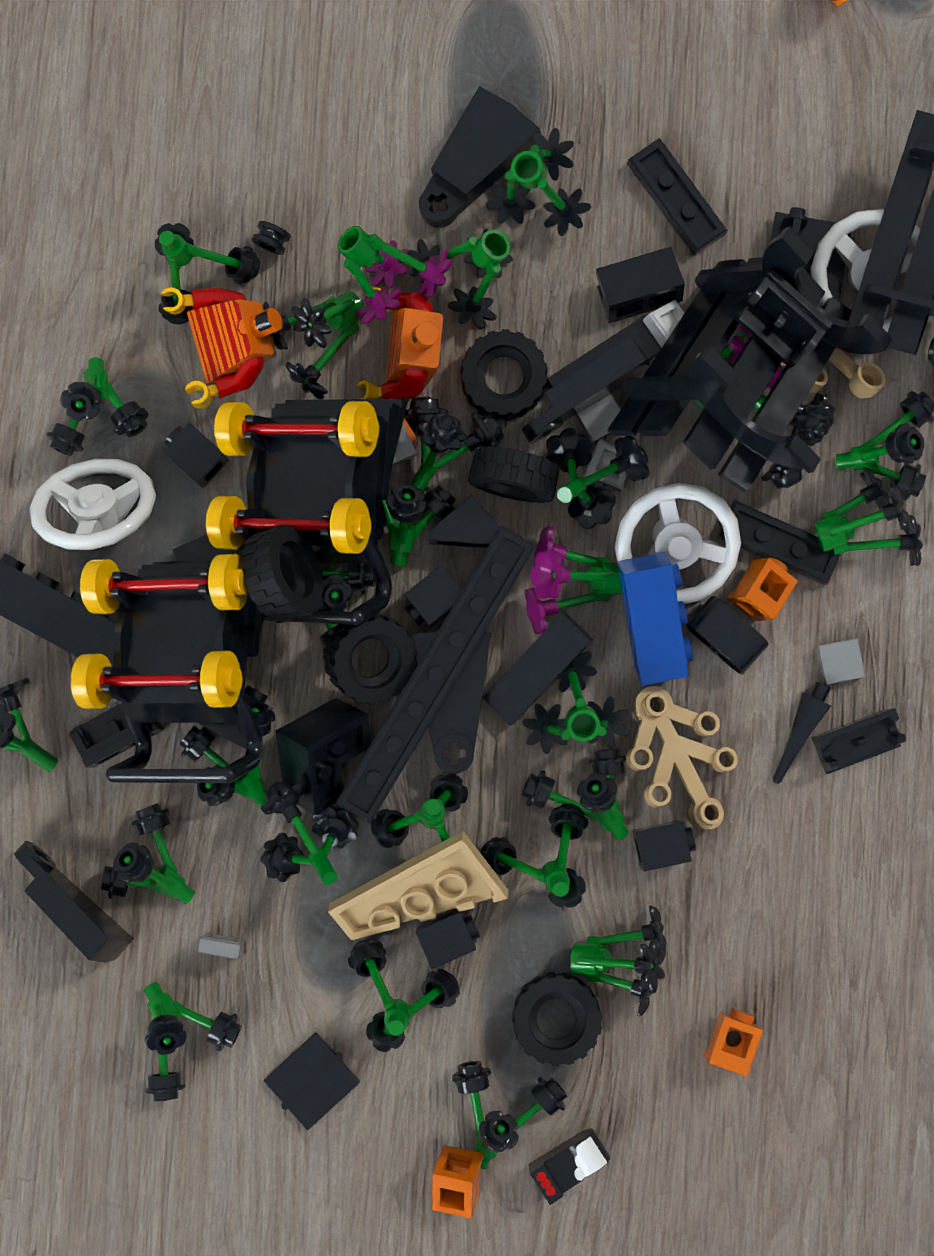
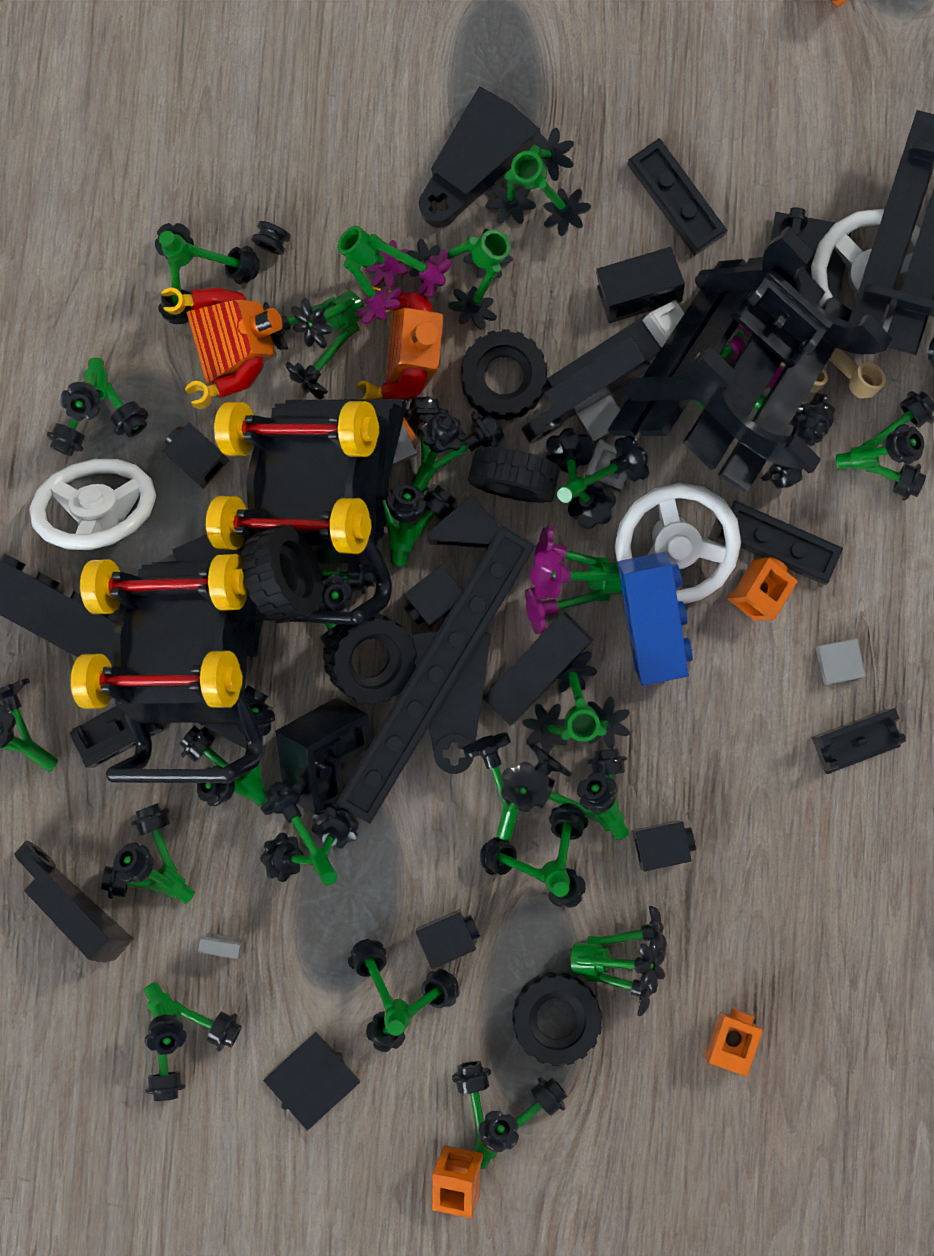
(428, 884): tan wing -> none
(445, 795): black plant -> none
(520, 786): none -> black plant
(568, 1164): black leg -> none
(676, 752): tan plant -> none
(727, 634): black beam -> none
(808, 715): black piece -> none
(835, 531): plant -> none

